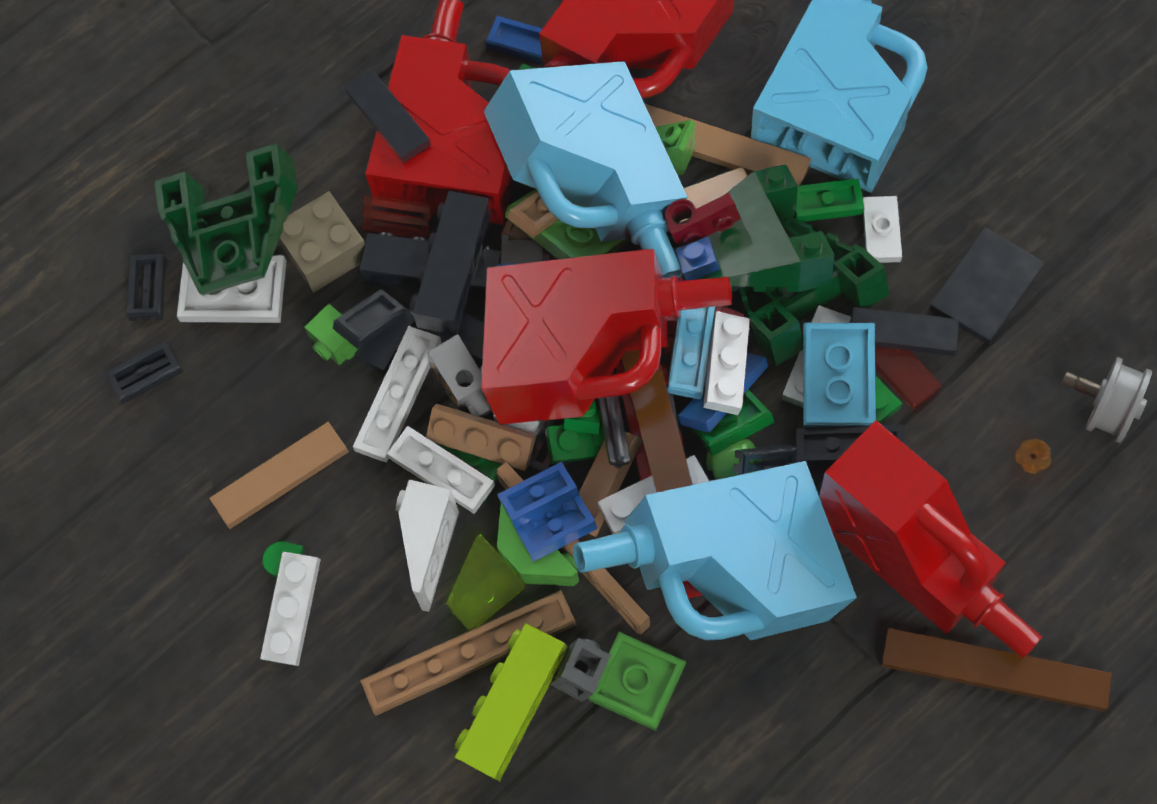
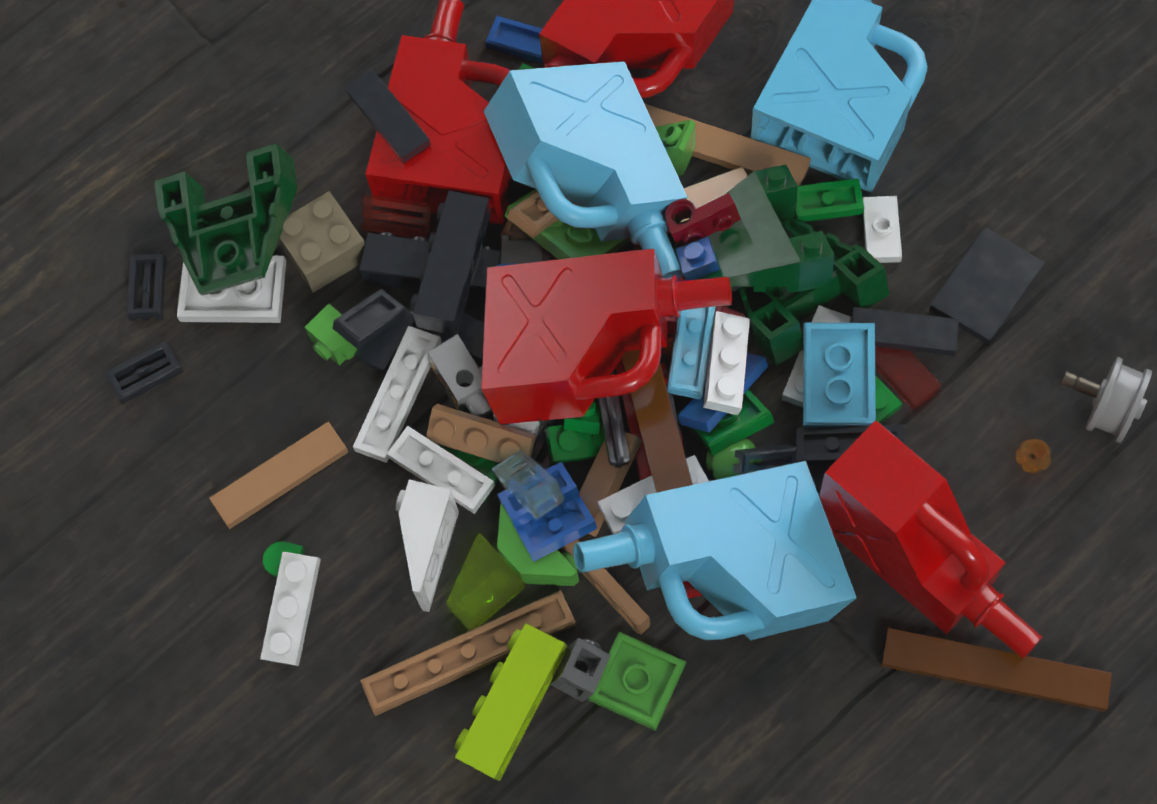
(530, 486): none -> clear light blue slope

